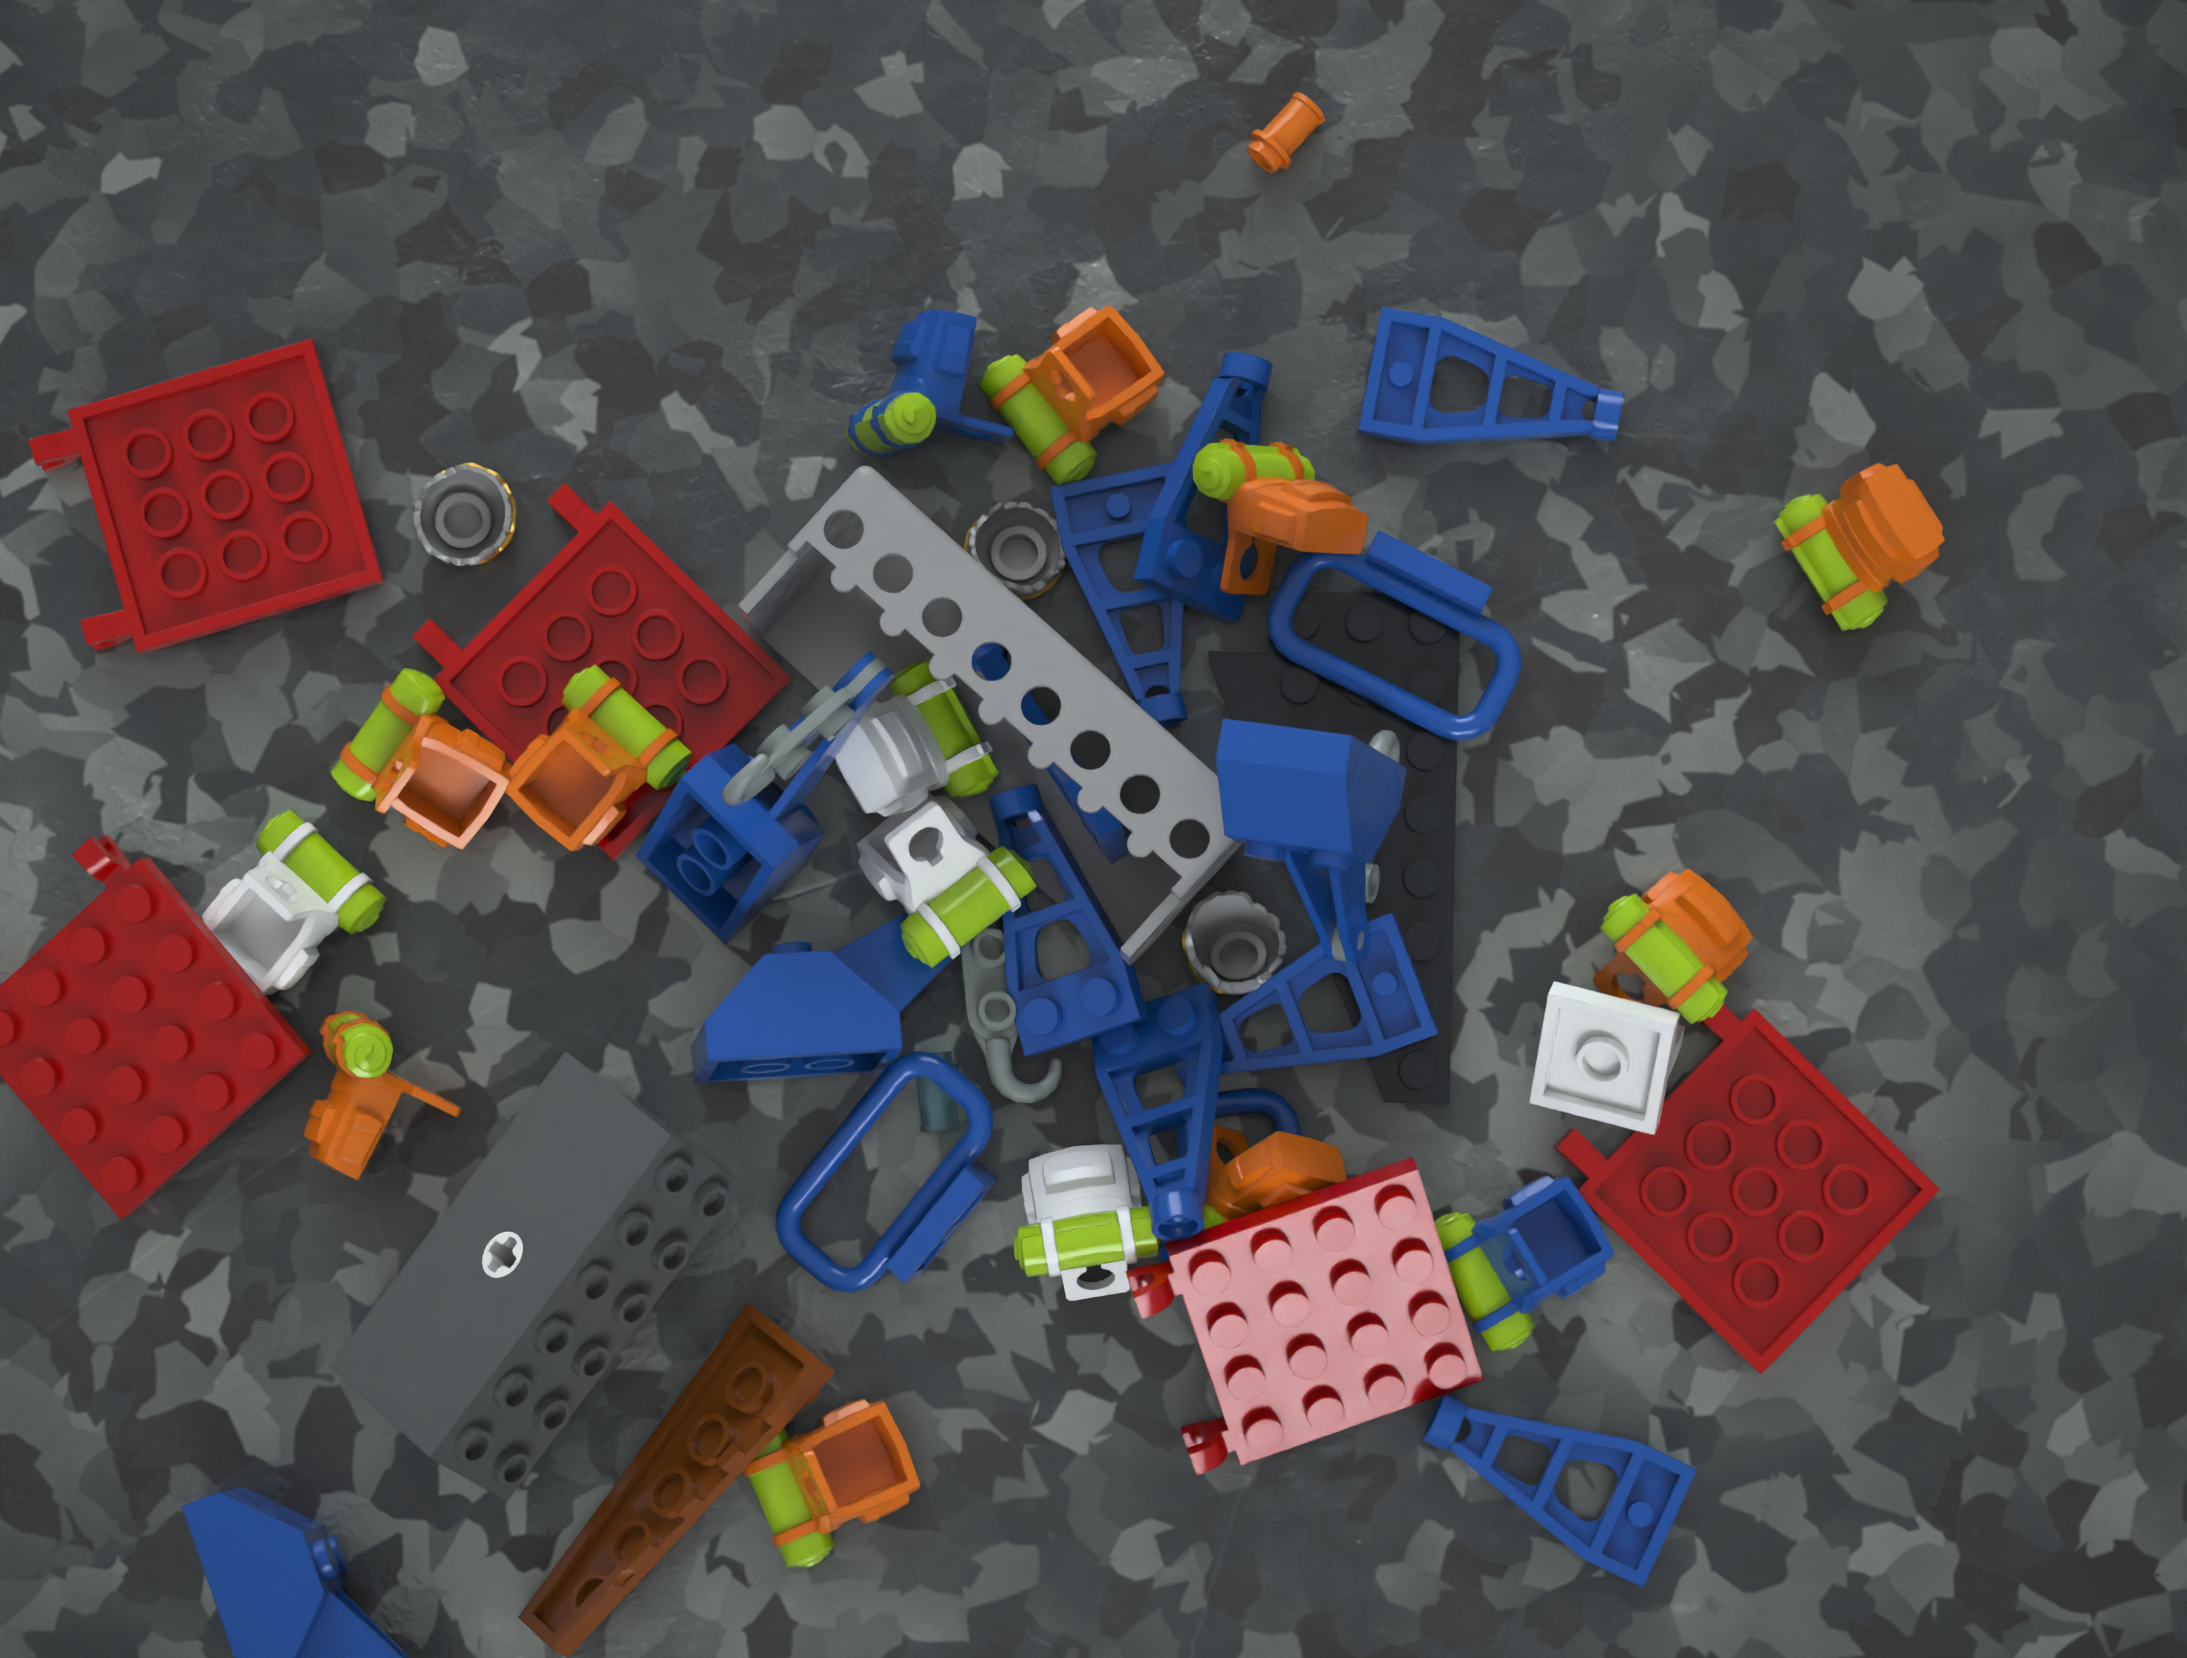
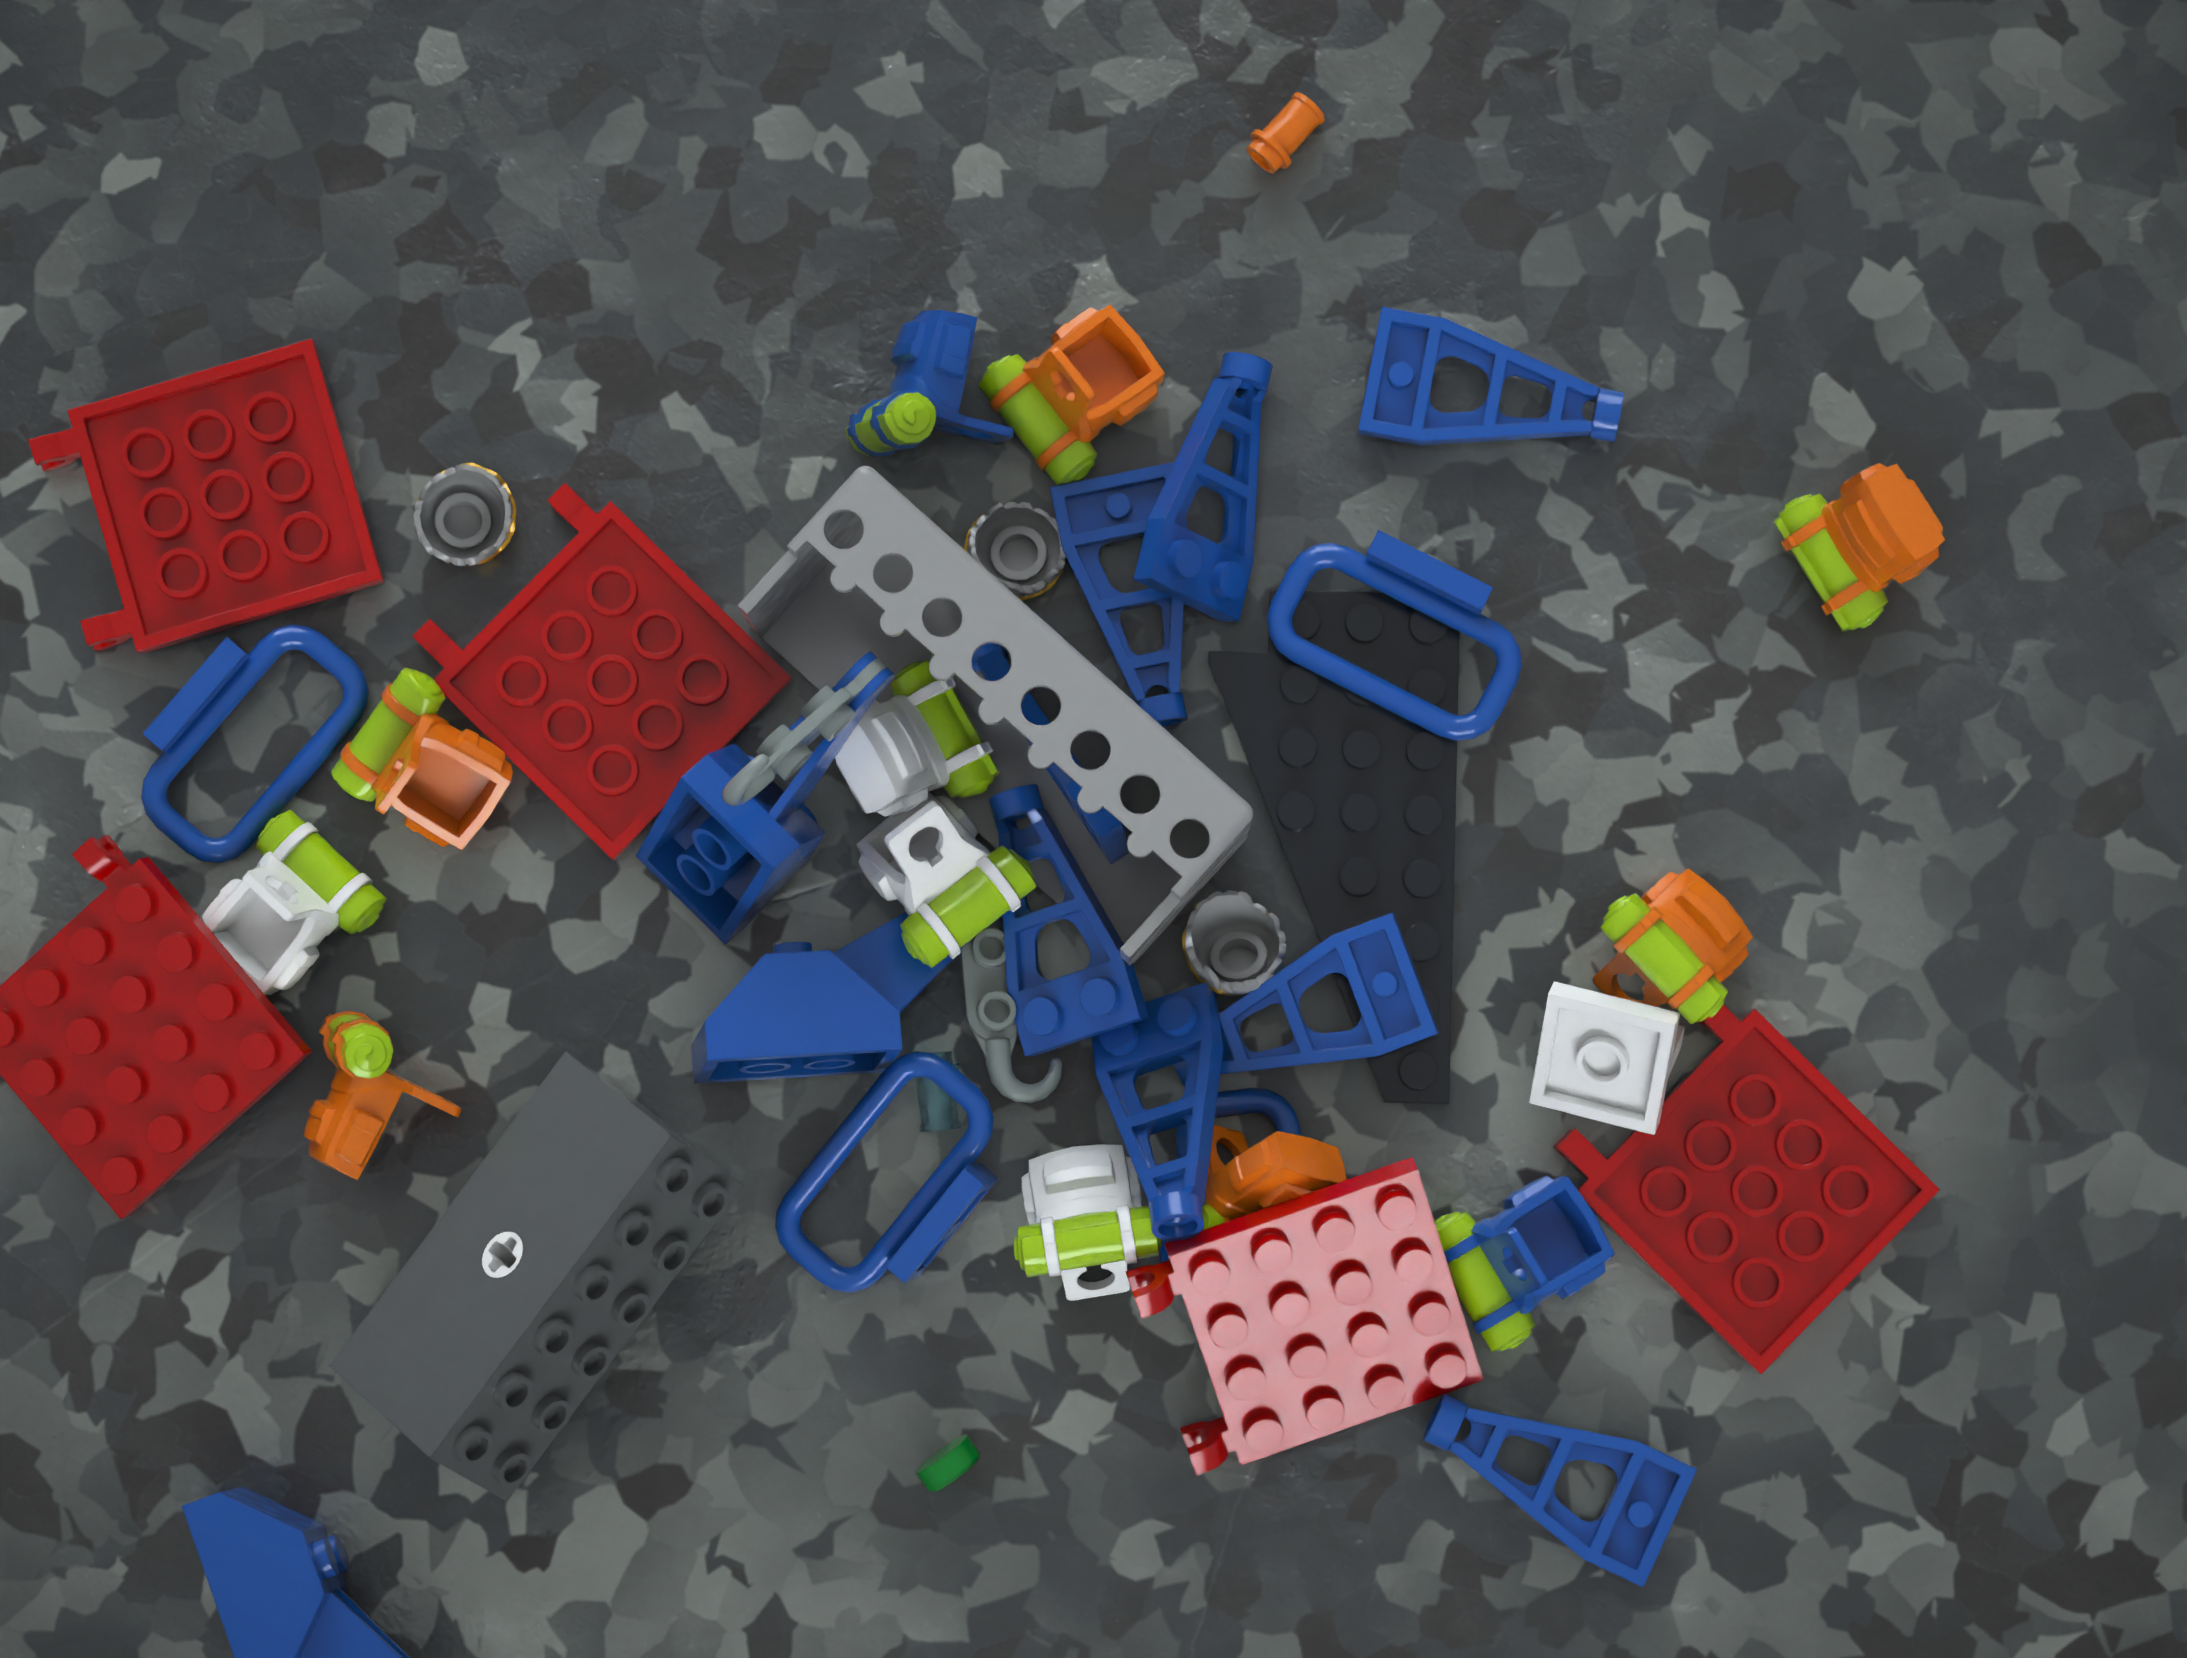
(205, 705): none -> blue bar
(594, 761): orange piece -> none
(703, 1443): dark orange wing -> none
(831, 1475): orange piece -> none
(948, 1463): none -> green tile
(1279, 503): orange piece -> none
(1319, 809): blue slope -> none

